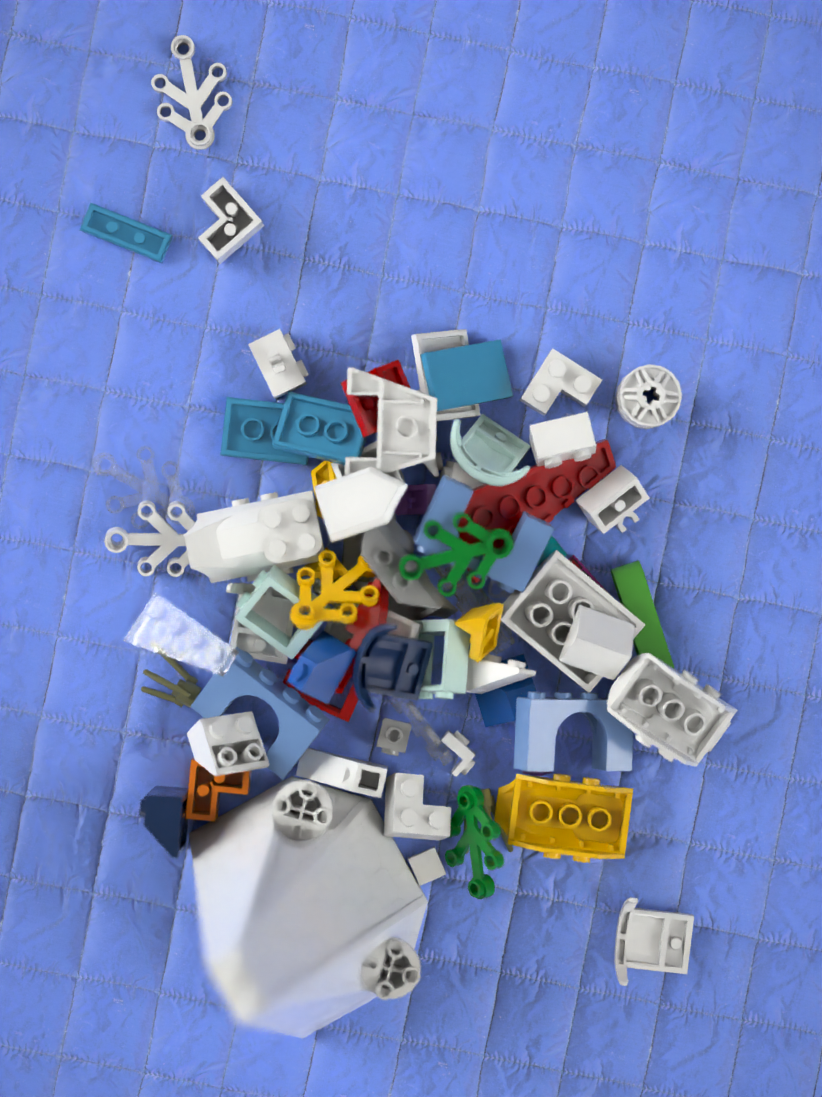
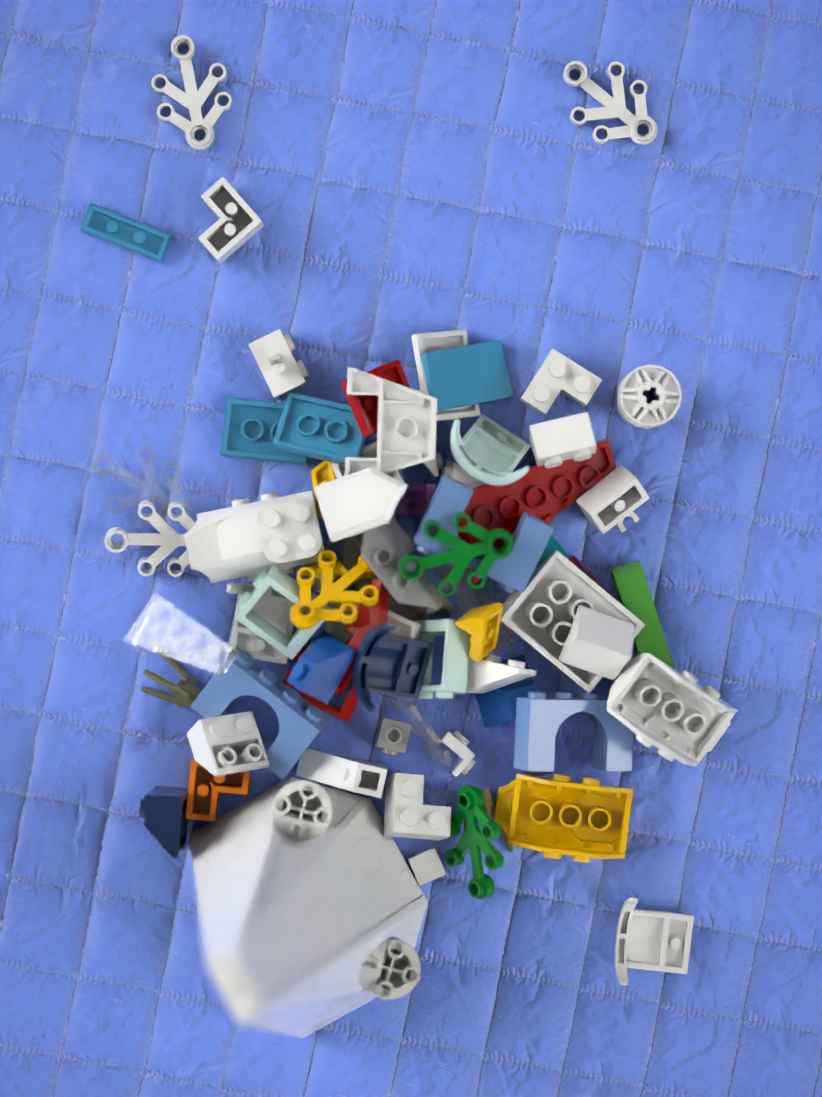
(613, 106): none -> white plant

